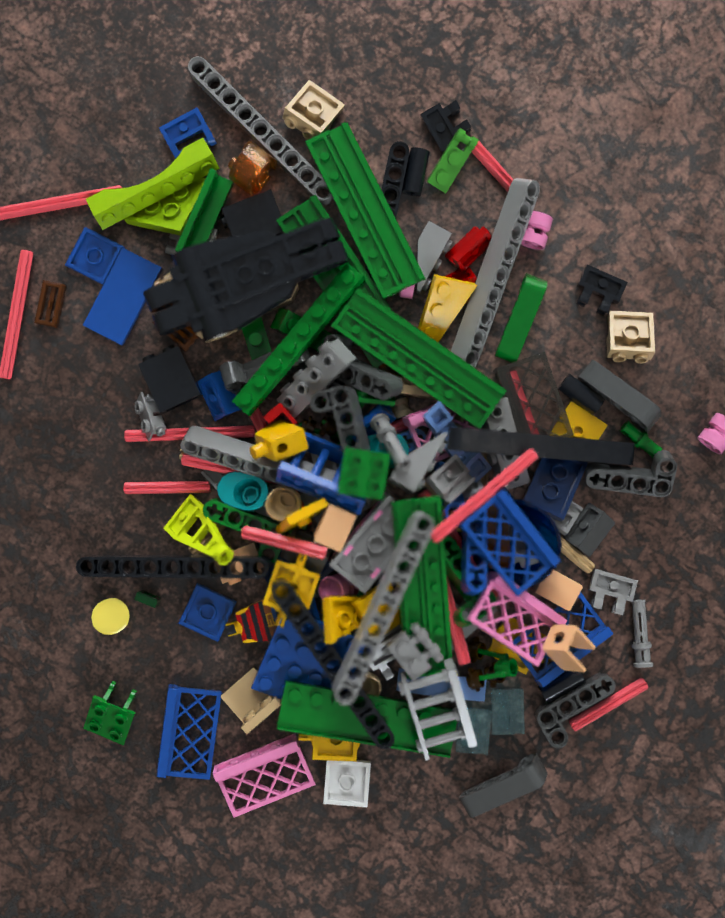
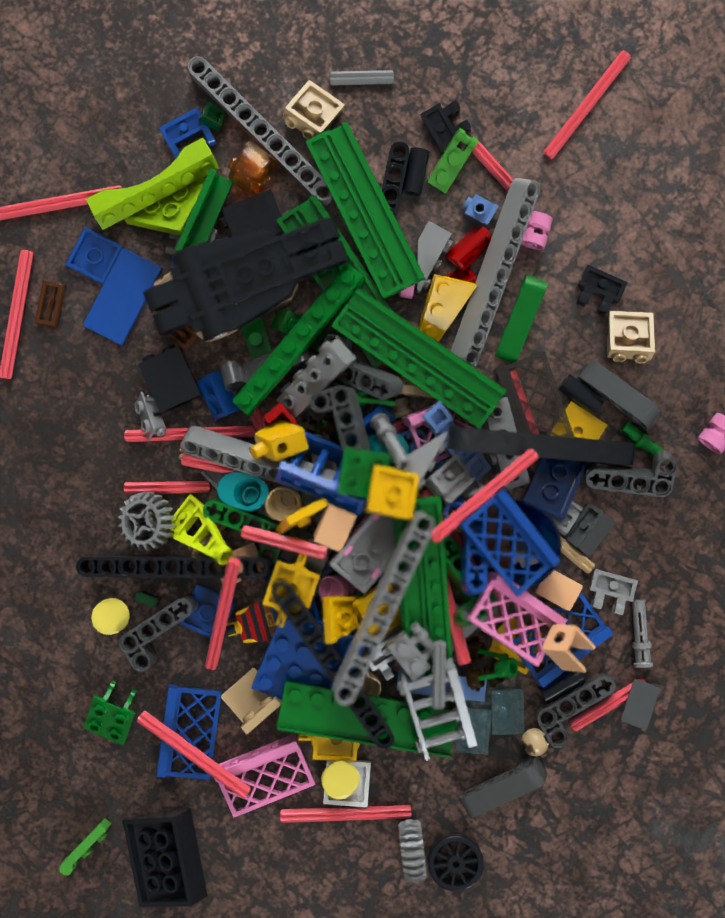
(84, 847): none -> bright green plate
(139, 524): none -> light grey gear
(159, 625): none -> dark grey beam
(165, 859): none -> black slope
(193, 754): none -> coral axle
(212, 116): none -> dark green tile
(222, 613): none -> coral axle
(340, 779): none -> light yellow piece
(345, 813): none -> coral axle
(361, 77): none -> light grey axle
(392, 493): none -> yellow plate
(412, 850): none -> light grey gear
(438, 687): none -> light grey axle
(455, 862): none -> black wheel
(480, 218): none -> medium blue brick
(534, 742): none -> tan piece
(587, 104): none -> coral axle
(640, 704): none -> dark grey panel

